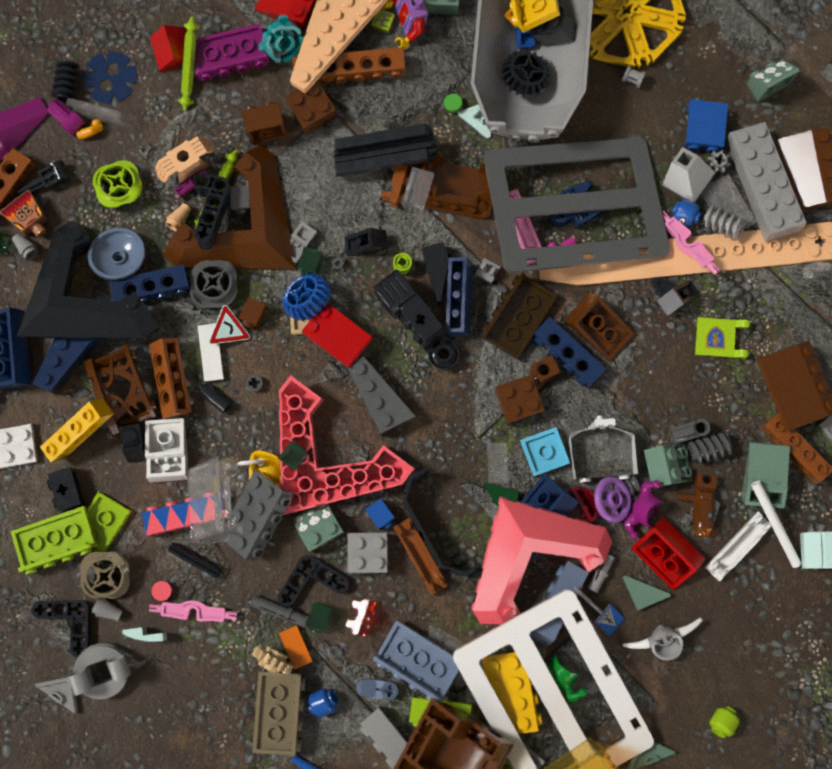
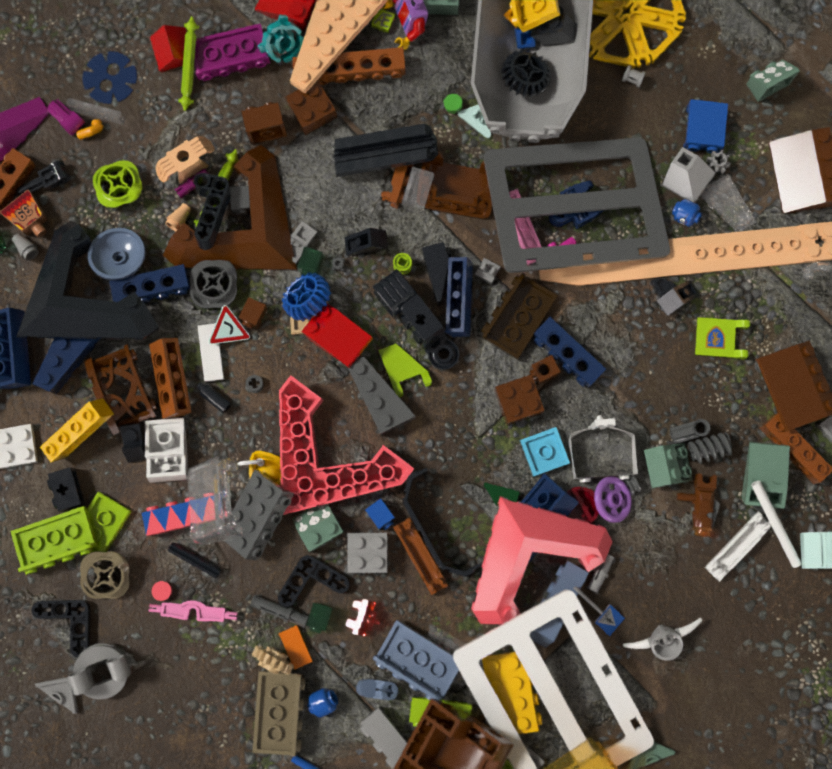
(63, 80): black piece -> none
(106, 610): light grey cone -> none
(141, 634): light aqua slope -> none
(293, 455): clear green panel -> none
(401, 367): none -> lime flag
(497, 462): clear slope -> none
(564, 679): green piece -> none
(599, 326): reddish brown slope -> none
(643, 594): sand green tile -> none
(644, 508): magenta piece -> none
(668, 553): red slope -> none
(695, 250): bright pink piece -> none
(724, 223): light grey piece -> none
(724, 722): lime head -> none
(765, 181): light grey brick -> none

